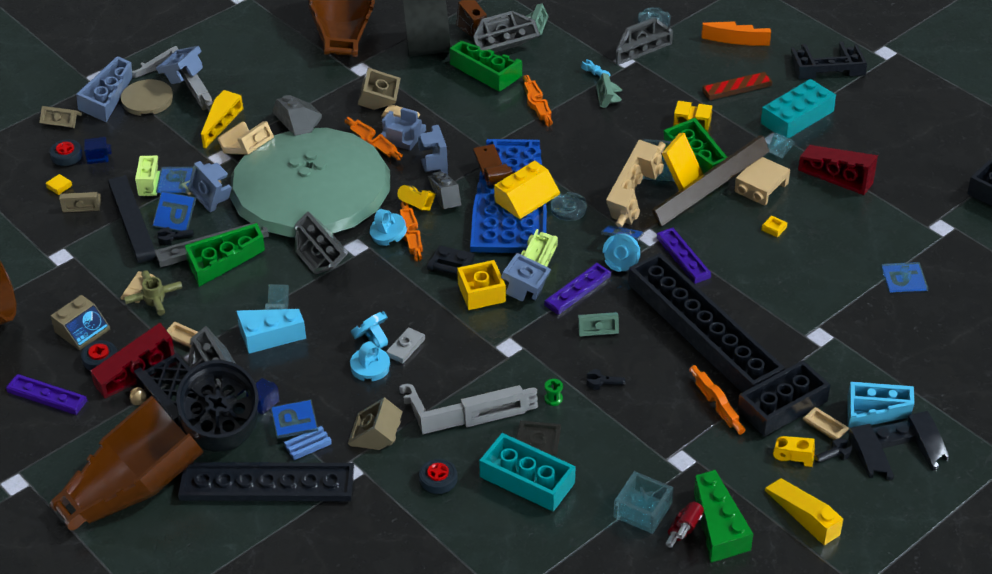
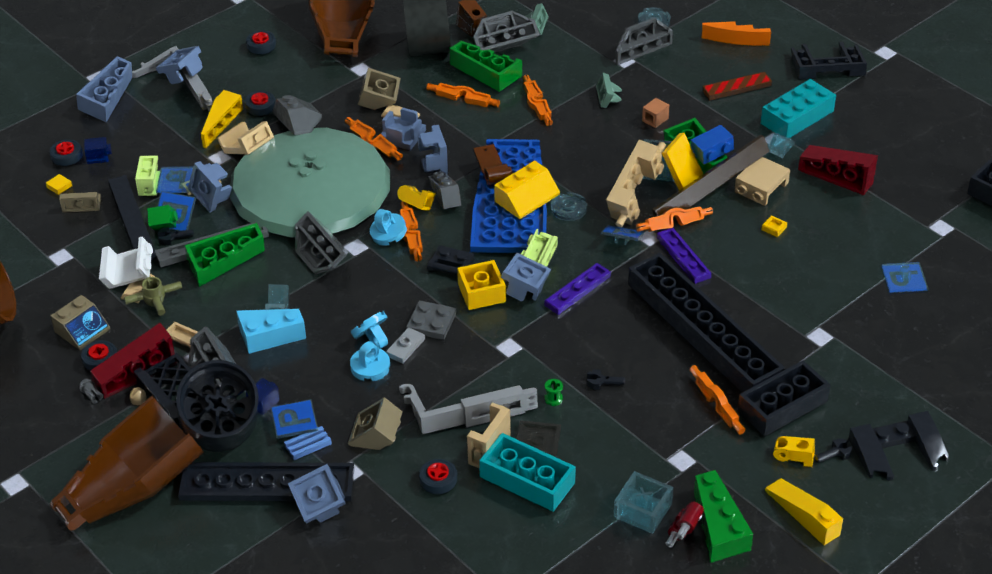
(46, 394): dark purple tile -> none
(59, 116): dark tan panel -> none
(88, 387): none -> dark grey pin
(126, 266): none -> white panel
(146, 97): dark tan tile -> none
(162, 217): none -> green brick
(260, 42): none -> black wheel
(260, 103): none -> black wheel
(317, 494): none -> sand blue panel
(432, 319): none -> dark grey plate
(471, 96): none -> orange piece
(478, 443): none -> tan panel
(595, 69): medium azure piece -> none
(598, 324): sand green tile -> none
(621, 252): medium azure tile -> none
(655, 113): none -> nougat brick
(665, 221): none -> orange piece
(685, 111): yellow brick -> none
(712, 144): none -> blue brick
(825, 424): tan tile -> none
(878, 403): medium azure wedge -> none

